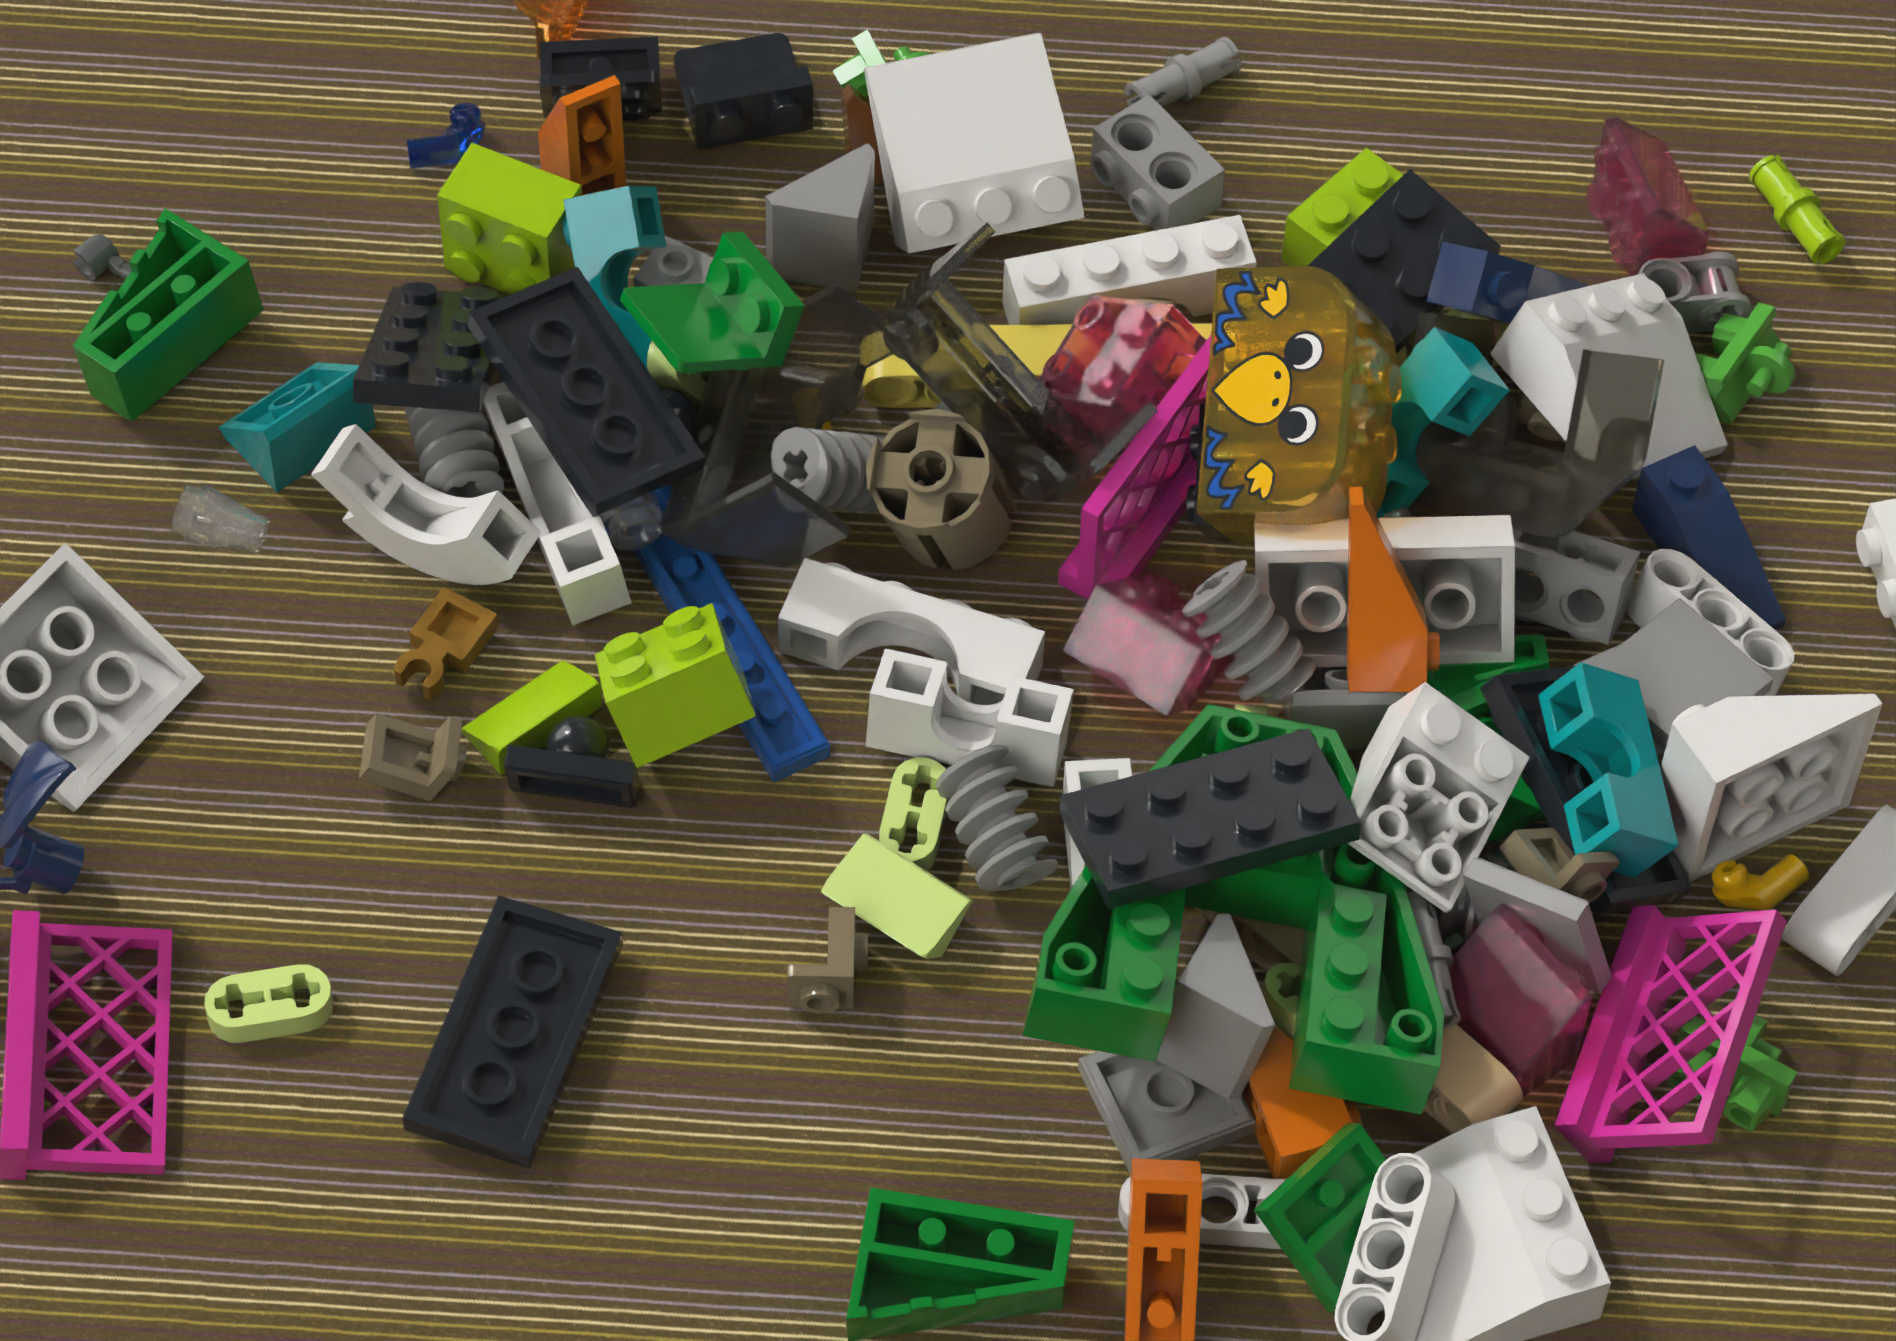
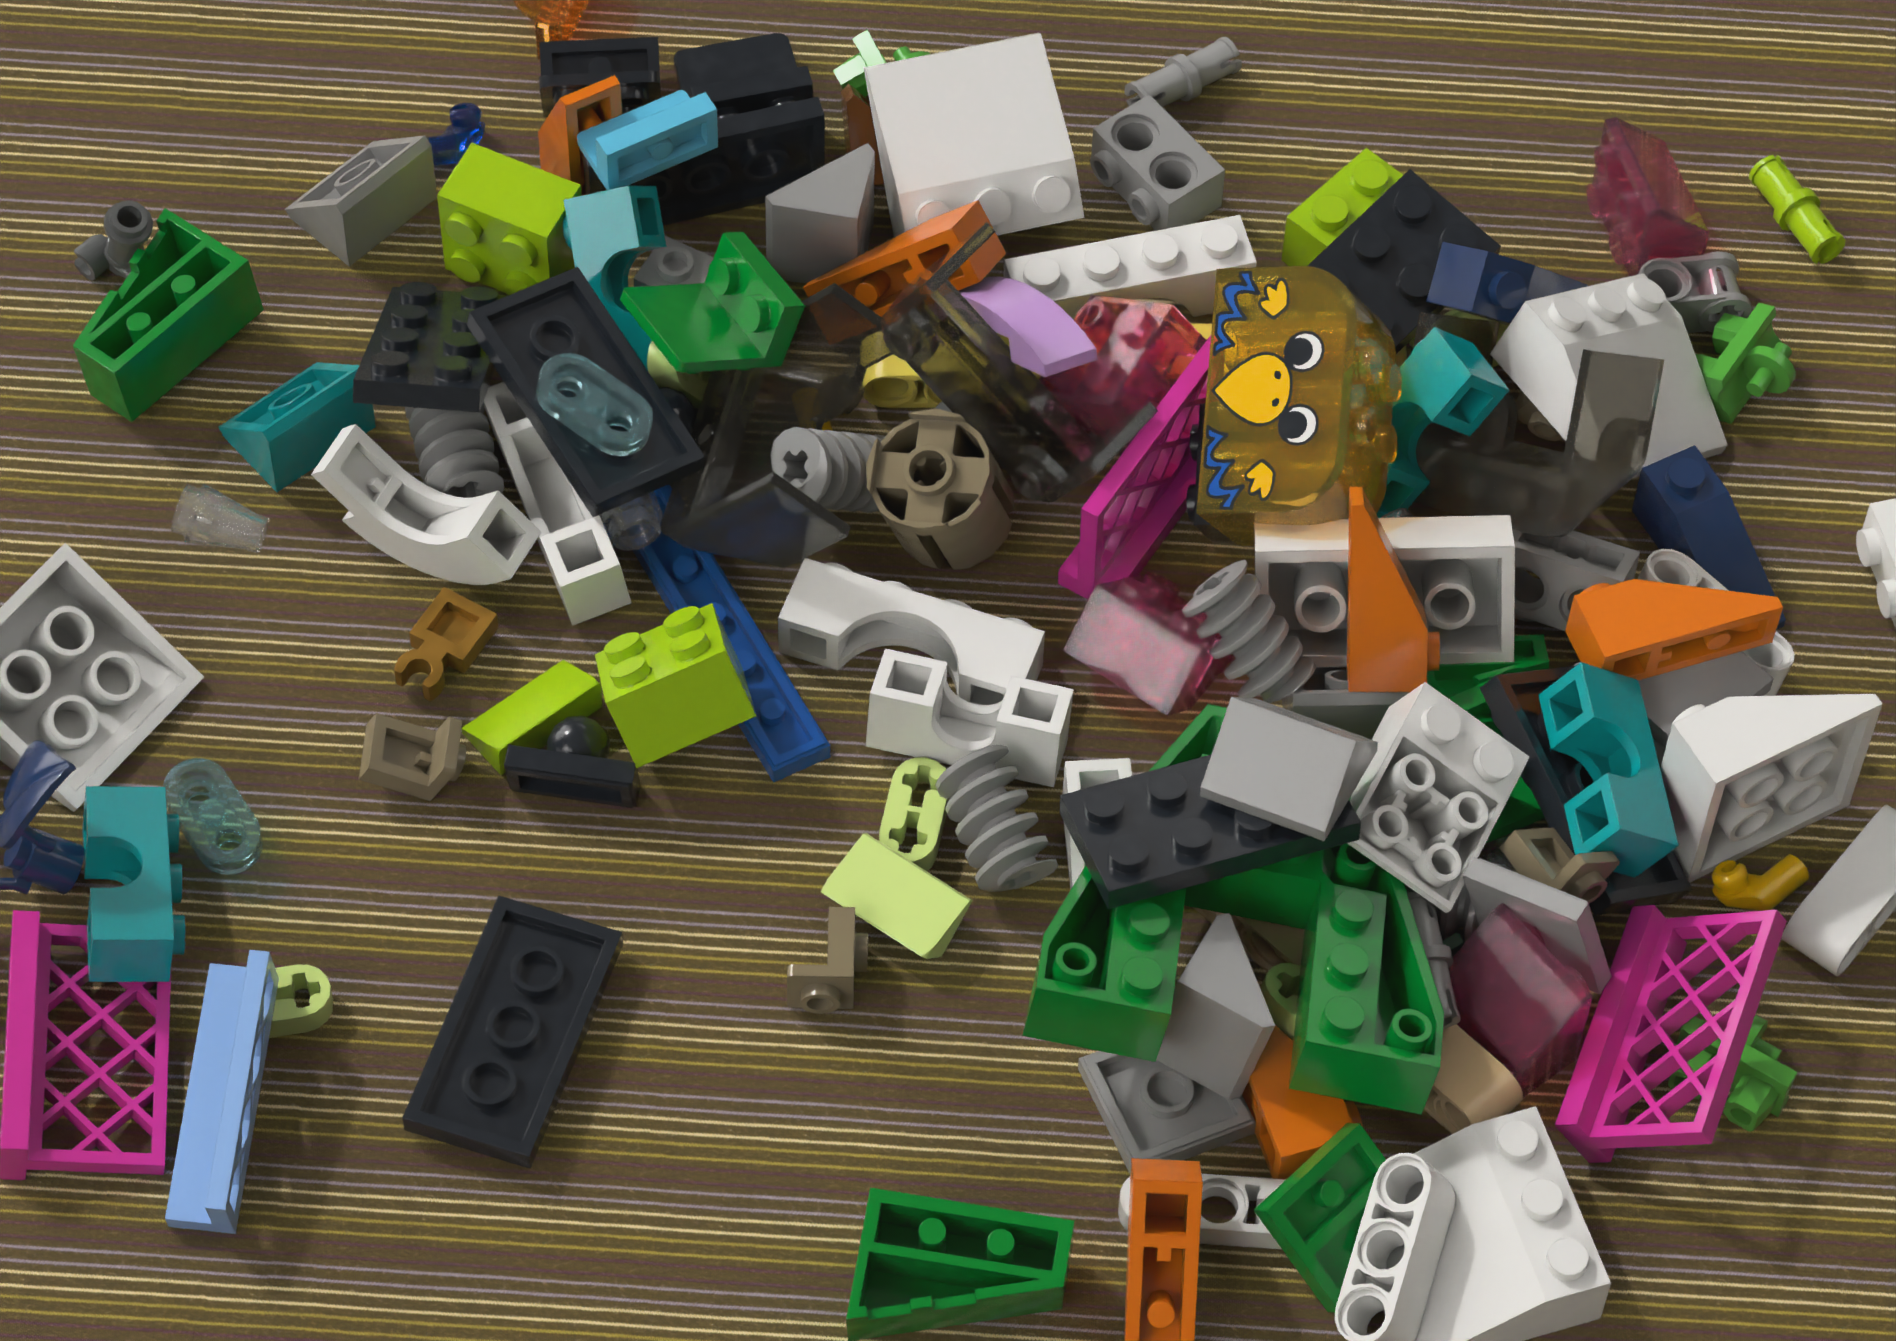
(127, 229): none -> dark grey pin
(134, 924): none -> teal arch
(217, 819): none -> clear light blue plate
(223, 1095): none -> light blue fence
(368, 196): none -> light grey slope
(598, 404): none -> clear light blue plate
(650, 138): none -> medium azure panel
(753, 159): none -> black plate
(887, 269): none -> orange slope
(1037, 328): none -> lavender slope
(1285, 766): none -> light grey slope
(1664, 627): none -> orange slope

